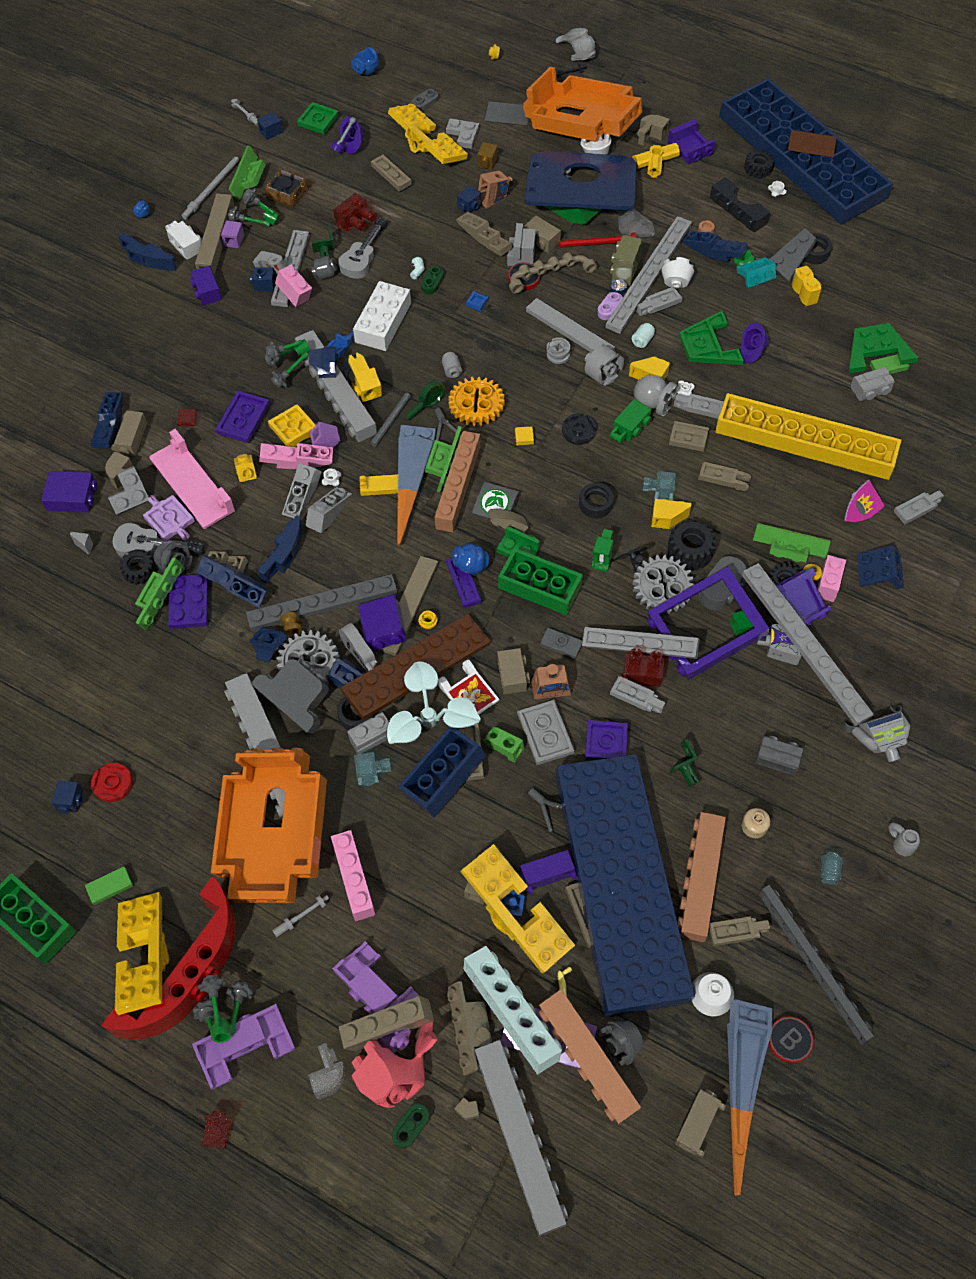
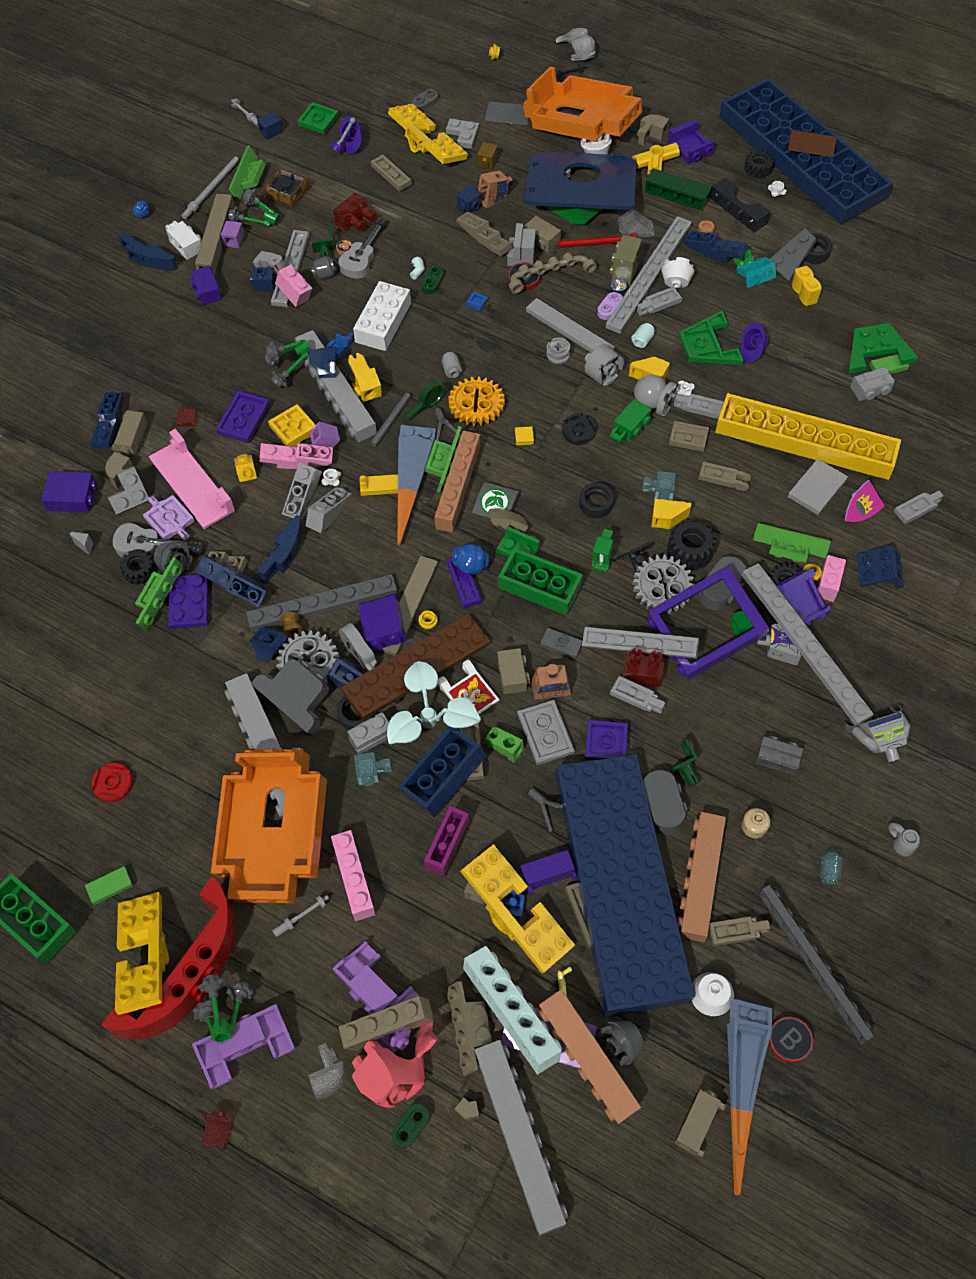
(67, 797): dark blue brick -> none
(343, 246): none -> nougat tile
(365, 62): blue hair -> none
(446, 841): none -> magenta brick
(665, 801): none -> dark grey brick
(678, 189): none -> dark green brick
(817, 486): none -> light grey tile

